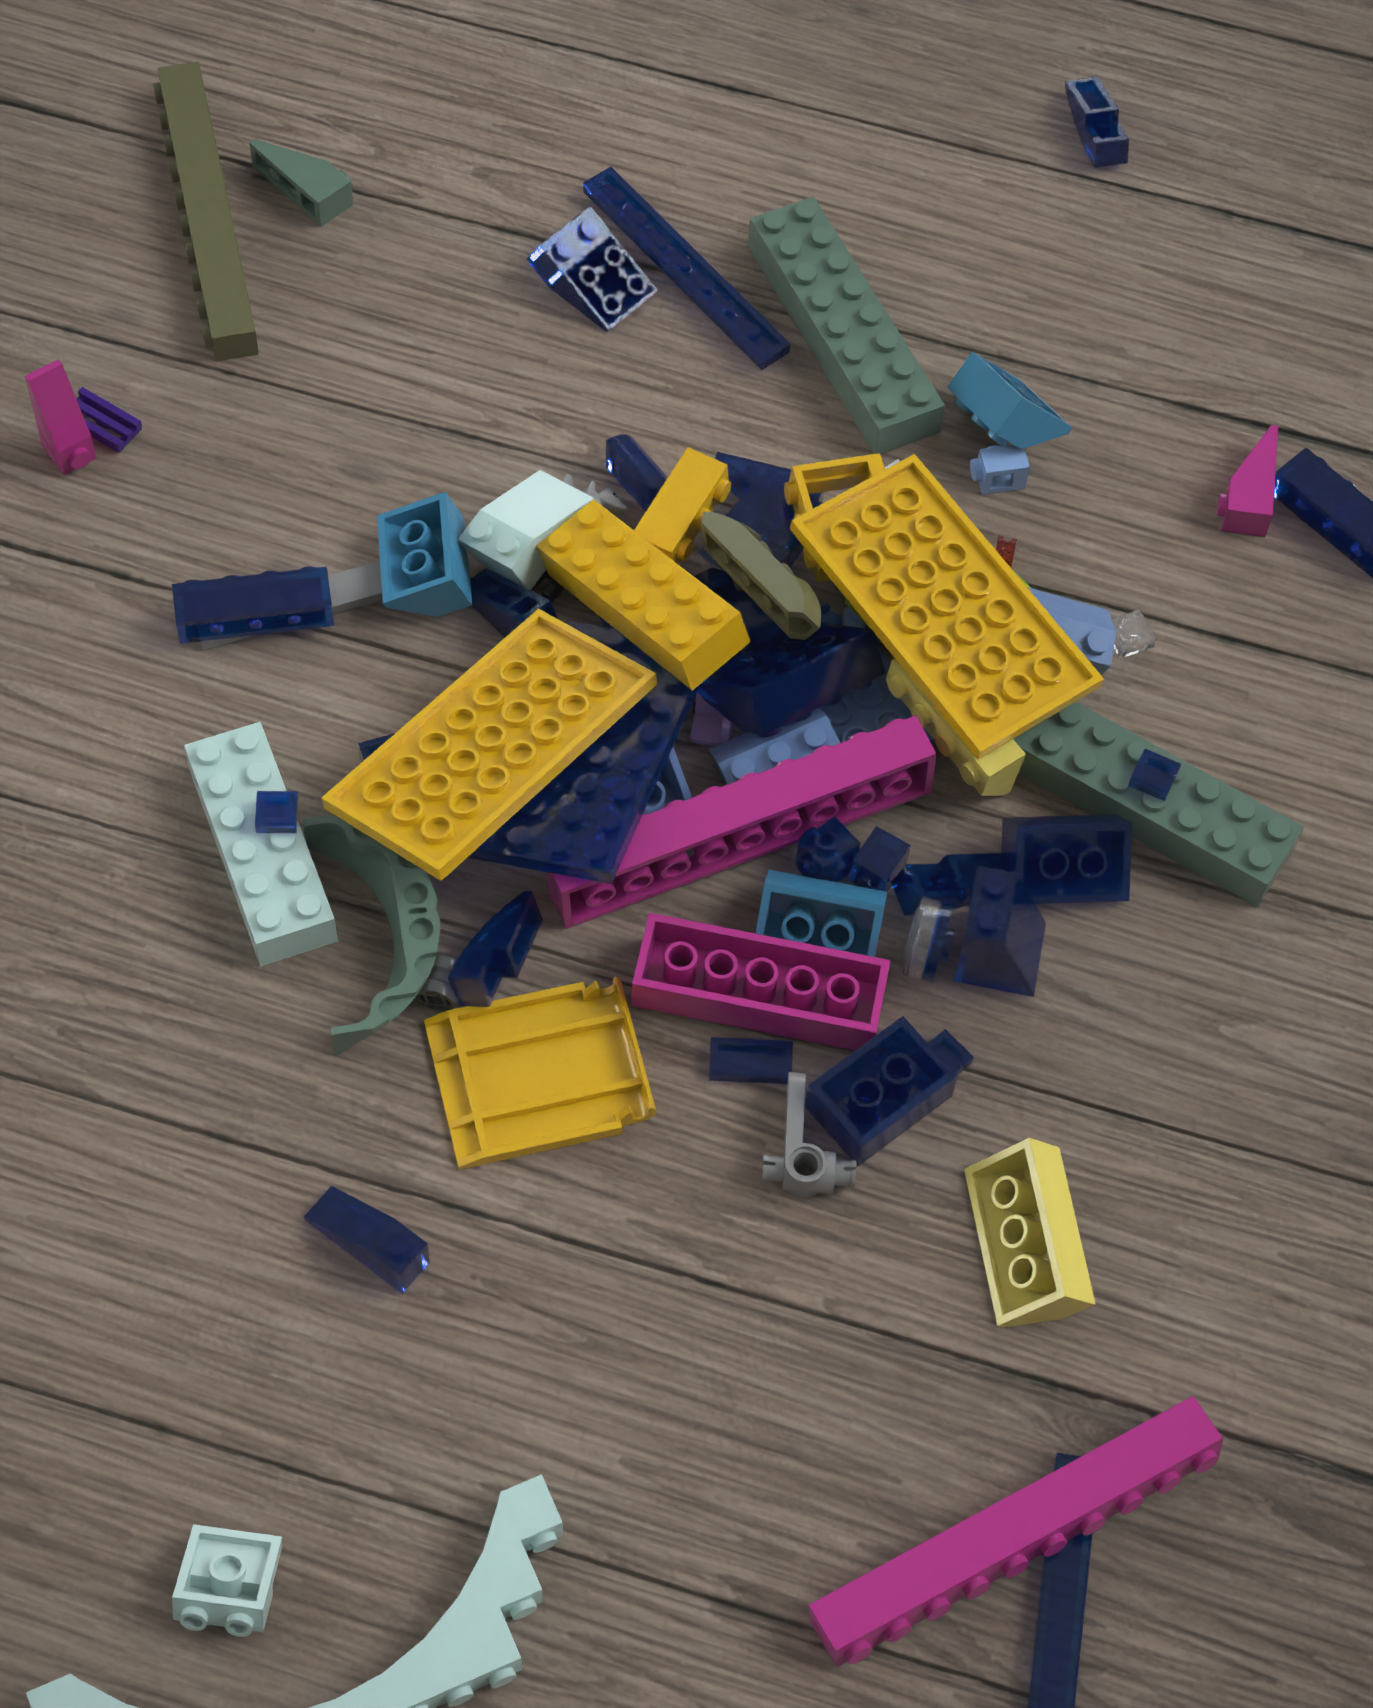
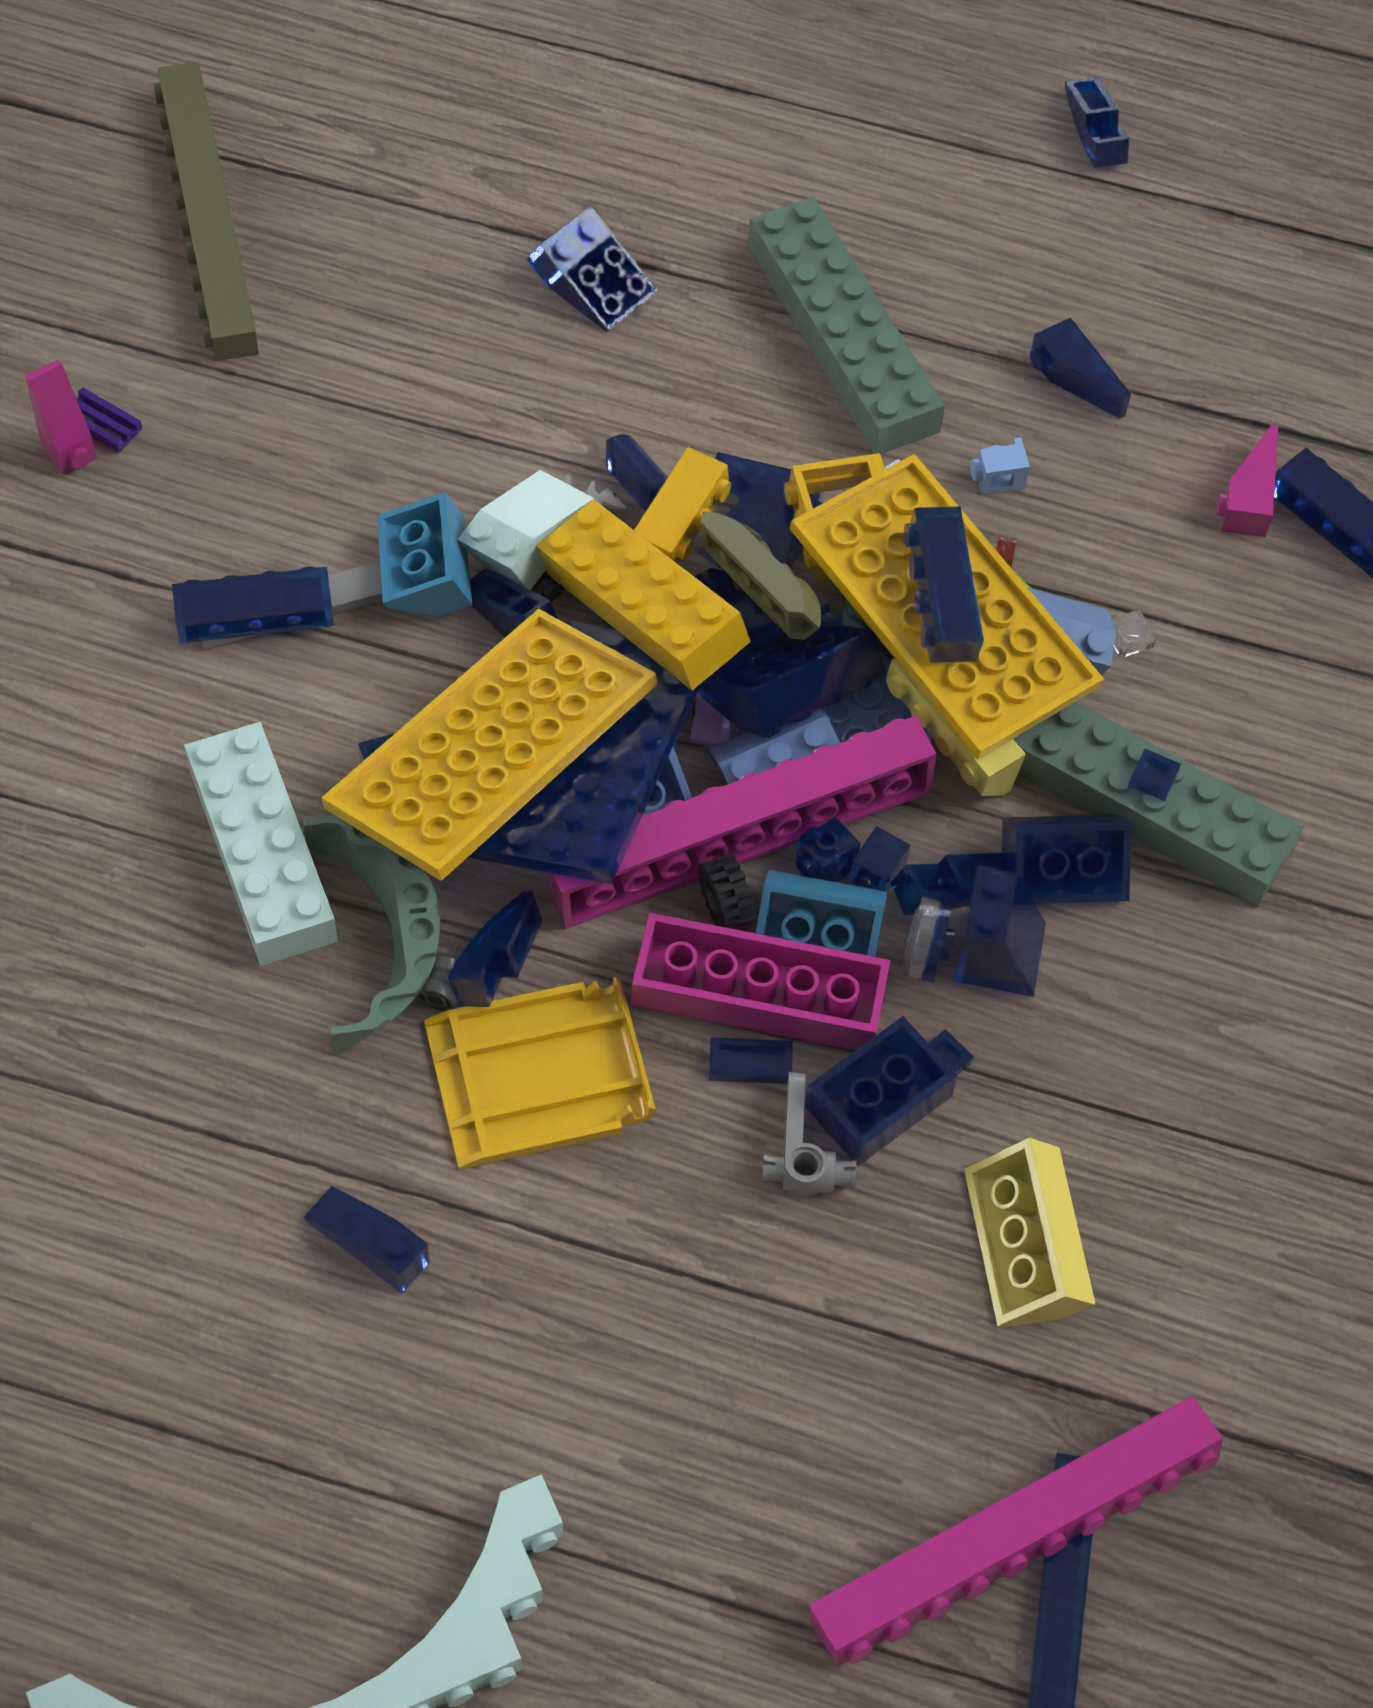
(226, 1580): light aqua plate -> none
(276, 812): clear blue tile -> none
(304, 179): sand green slope -> none
(687, 268): clear blue plate -> none
(726, 892): none -> black tyre
(944, 584): none -> clear blue brick
(1005, 405): dark azure slope -> none
(1077, 367): none -> clear blue slope

